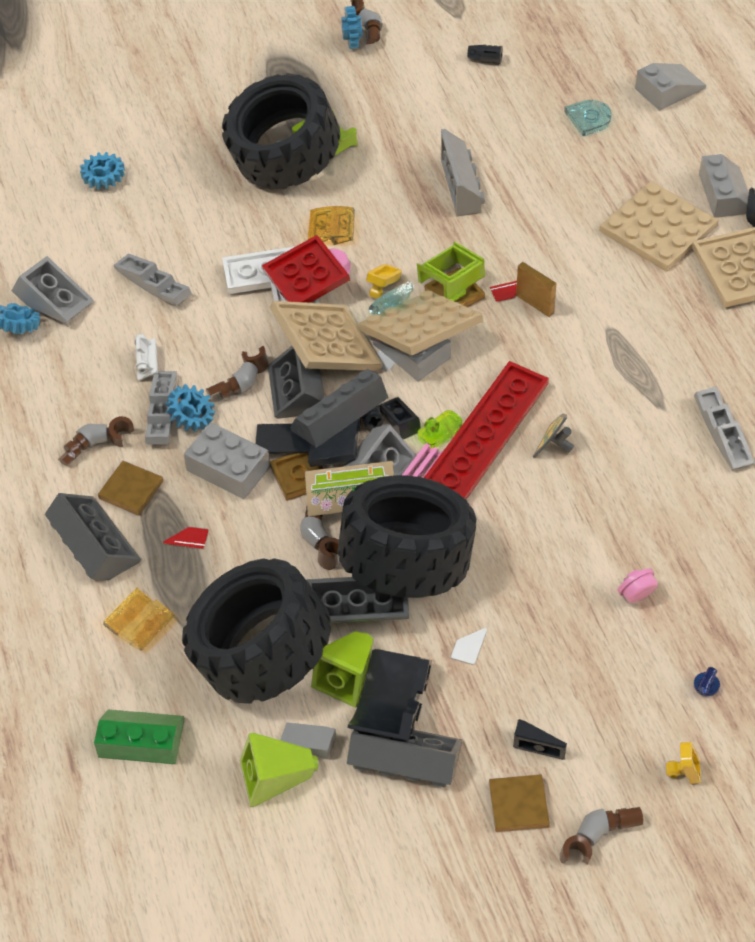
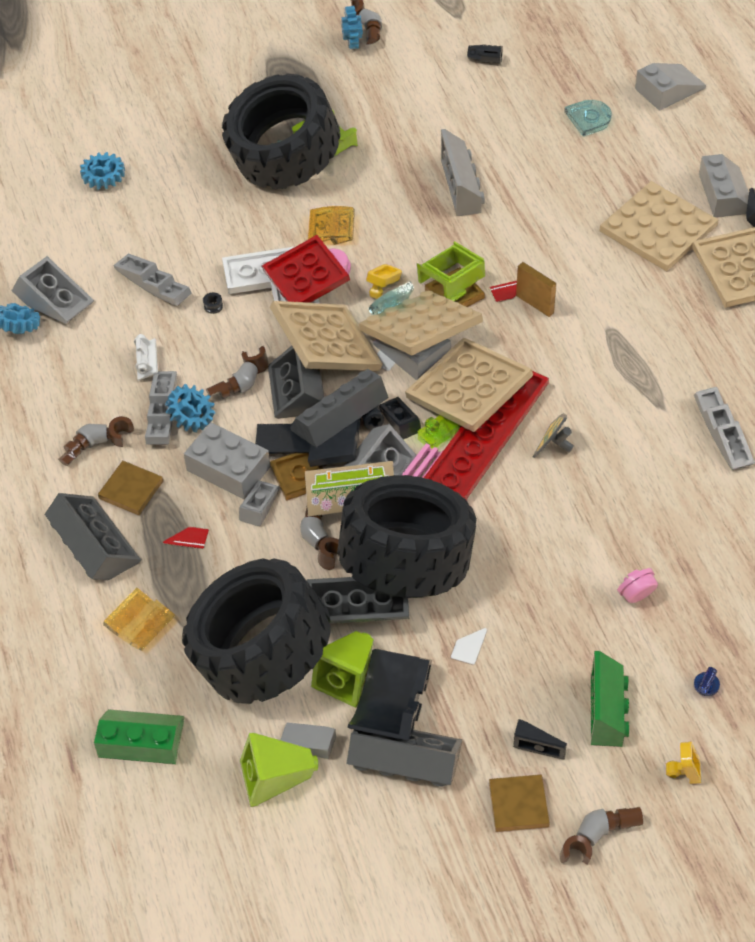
(212, 308): none -> black bush
(258, 503): none -> light grey slope
(469, 384): none -> tan plate
(608, 702): none -> green slope

